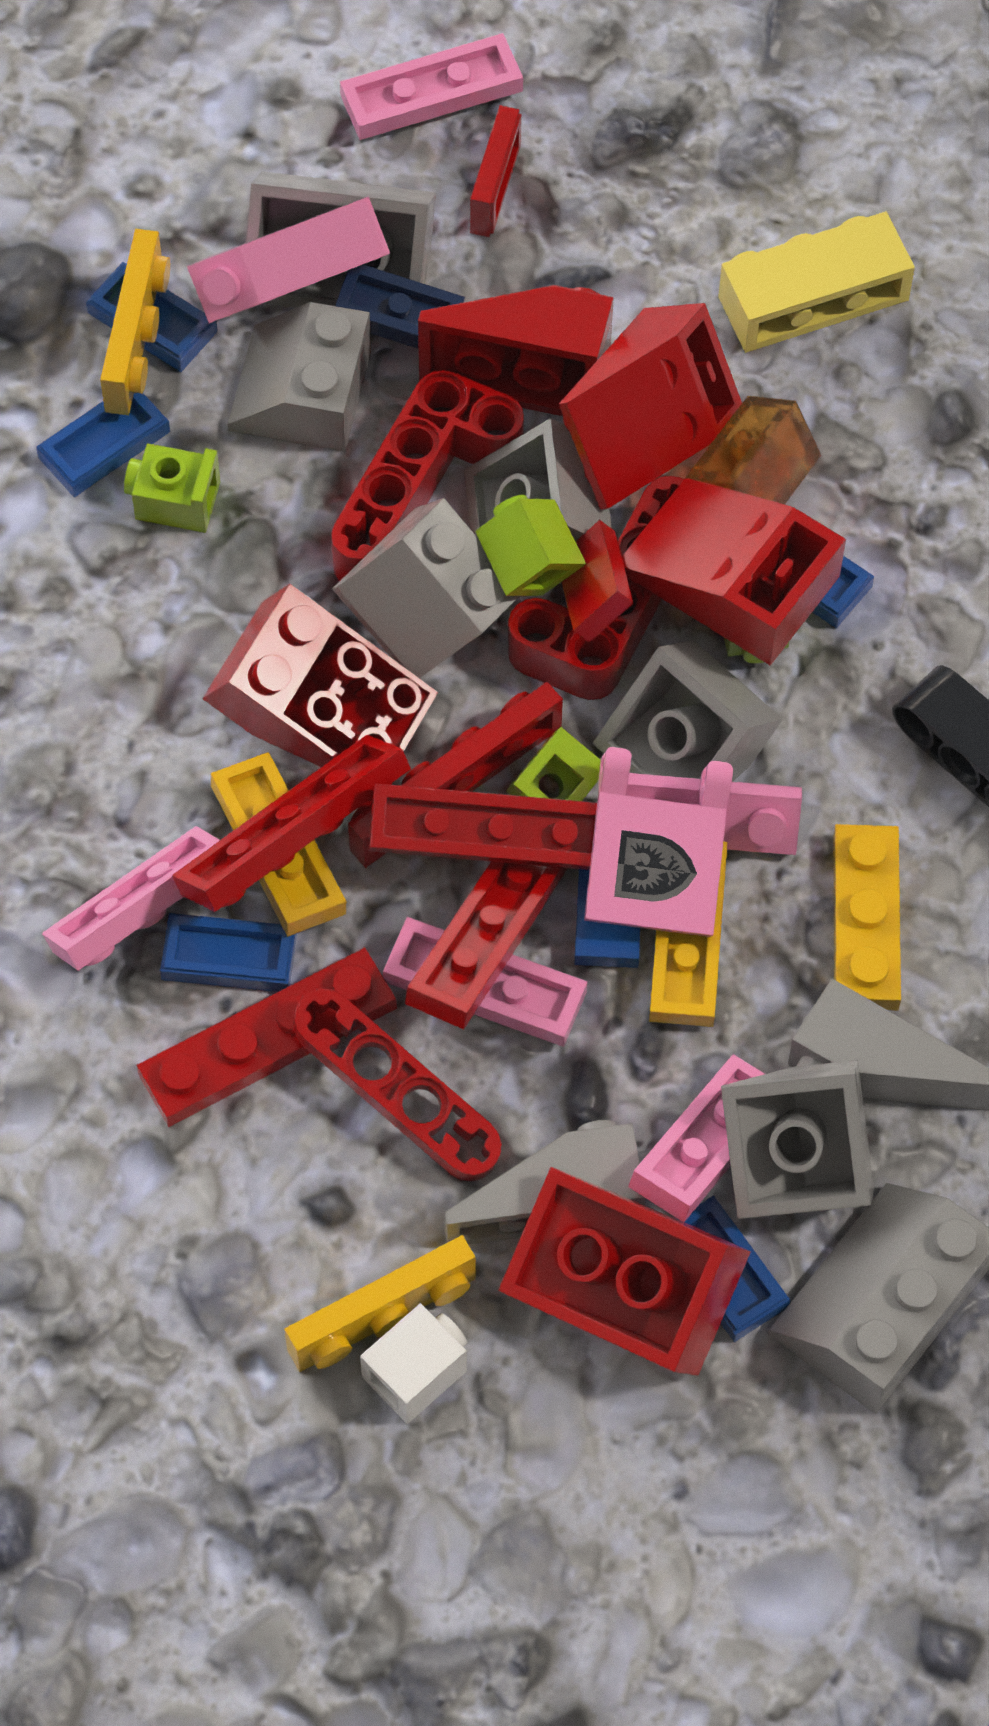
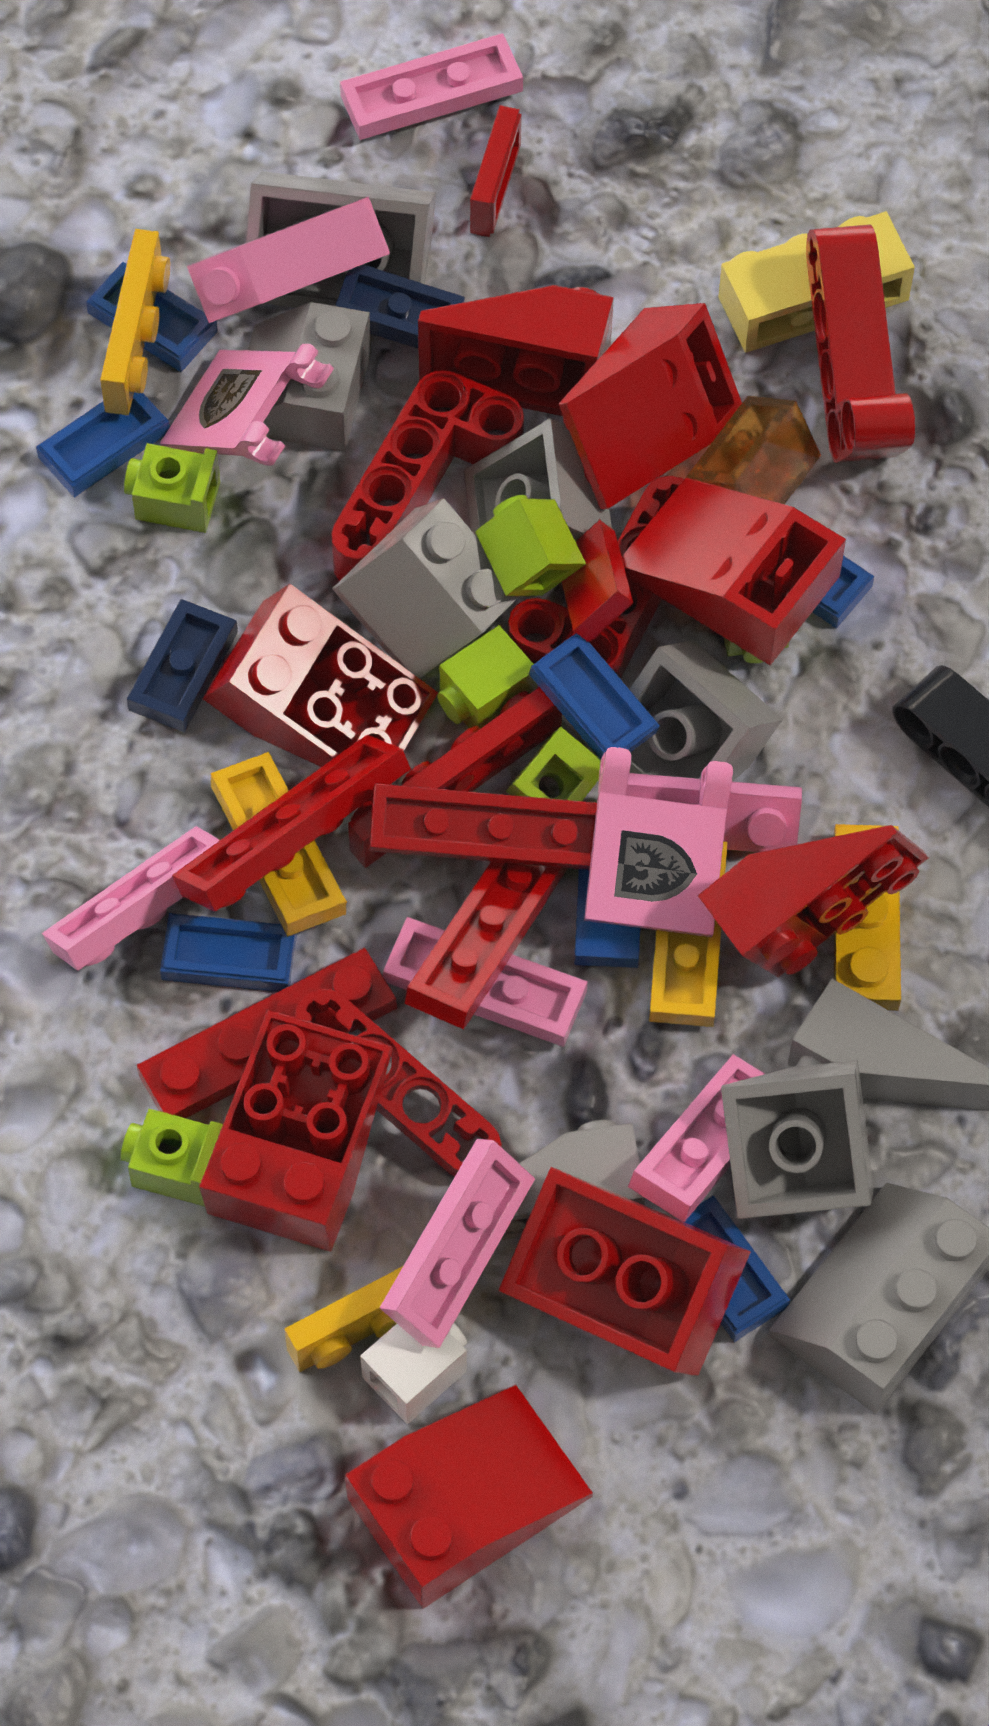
(169, 1174): none -> lime brick
(182, 665): none -> dark blue plate
(236, 398): none -> bright pink flag
(296, 1131): none -> red slope
(457, 1243): none -> bright pink plate
(464, 1492): none -> red slope
(483, 679): none -> lime brick
(593, 697): none -> blue tile
(799, 895): none -> red slope
(853, 347): none -> red beam

